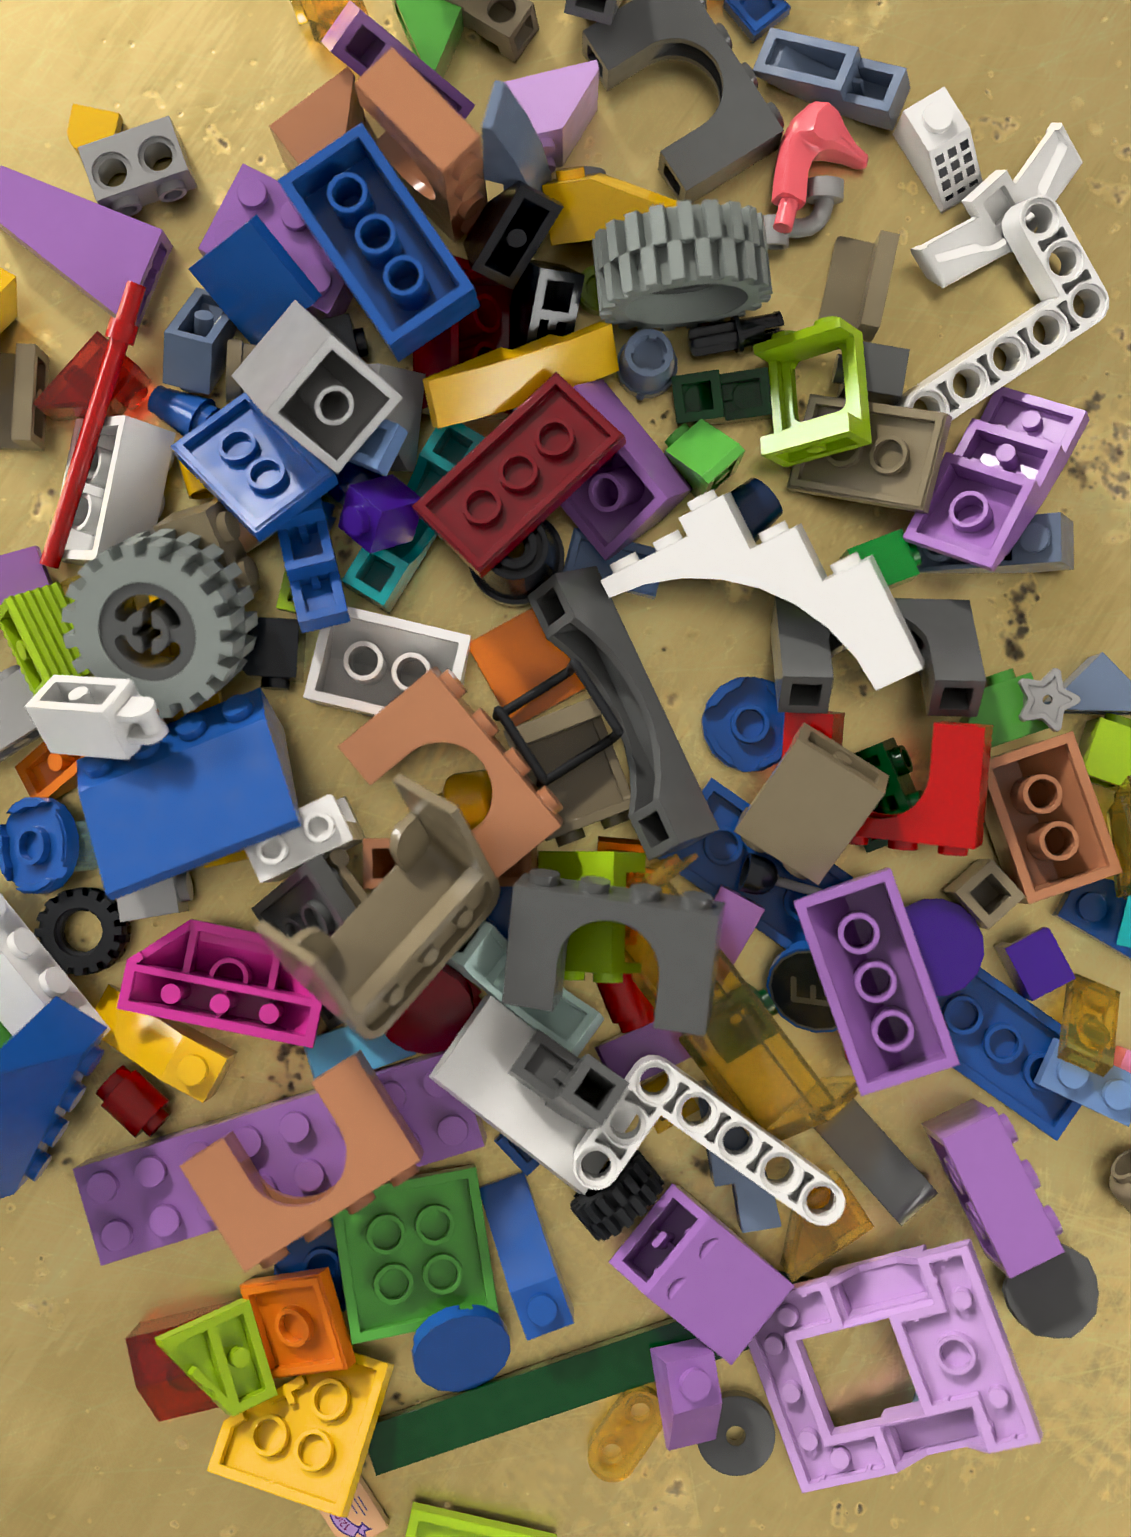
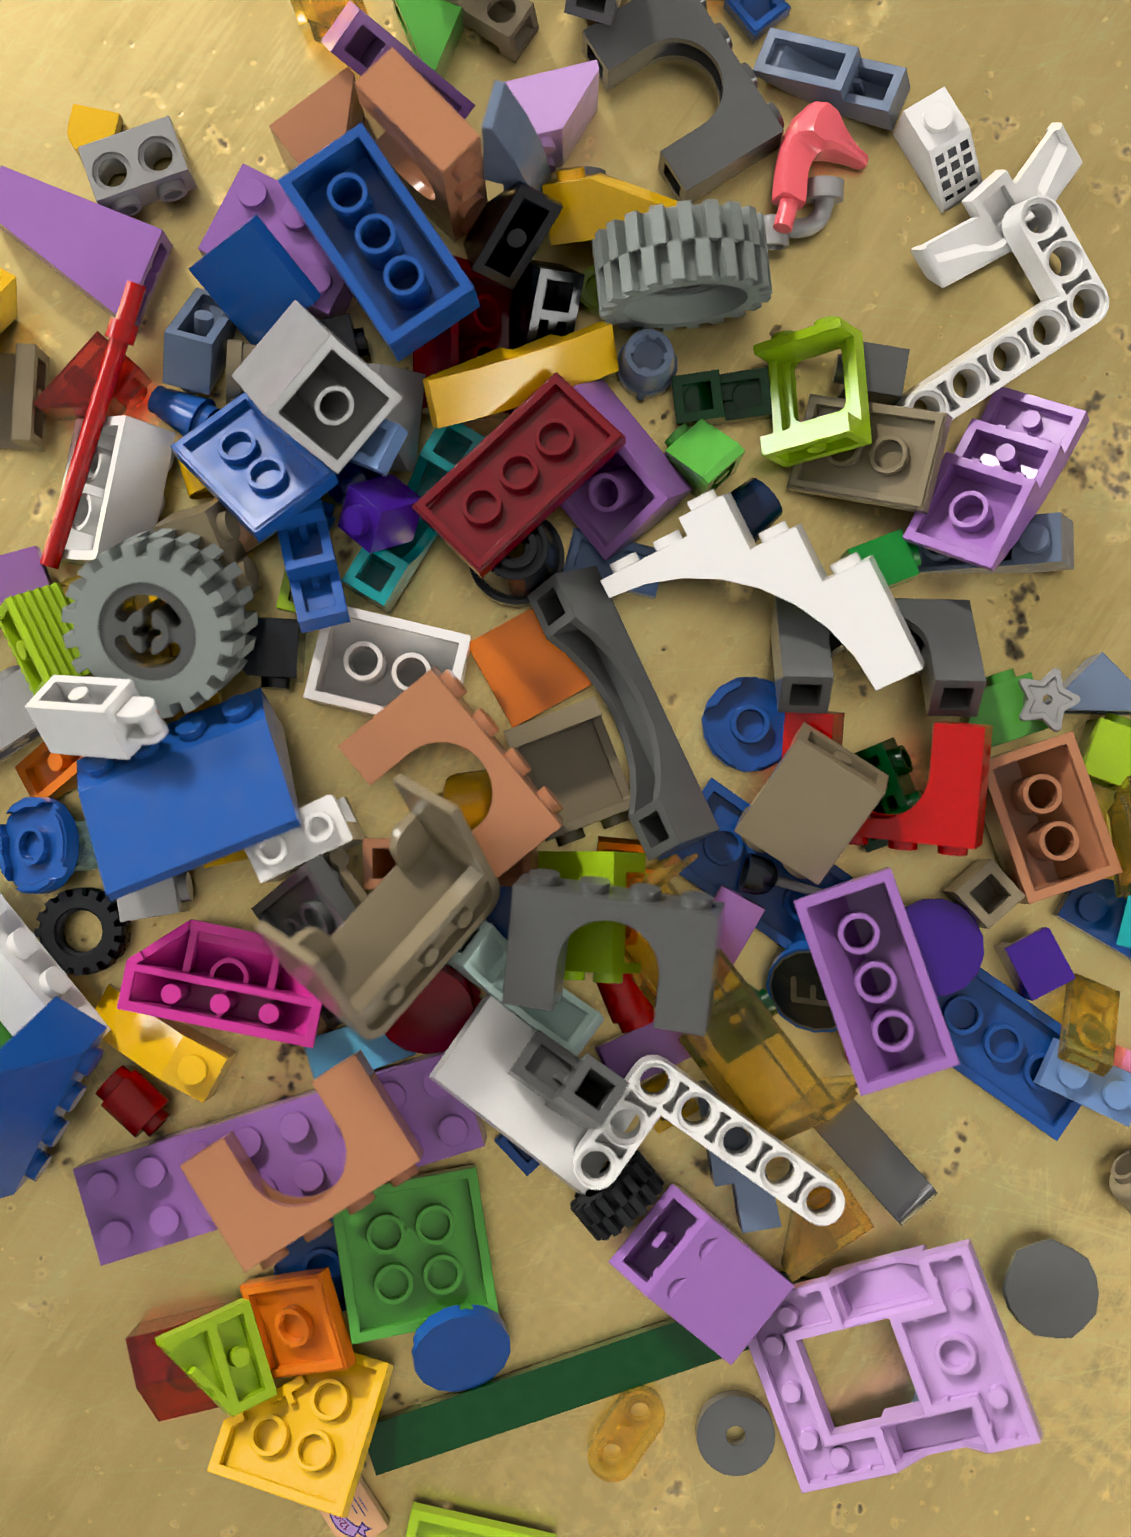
(501, 714): black piece -> none
(526, 1256): blue slope -> none
(687, 1392): medium lavender slope -> none
(733, 334): black axle -> none
(860, 281): dark tan panel -> none
(995, 1186): medium lavender brick -> none

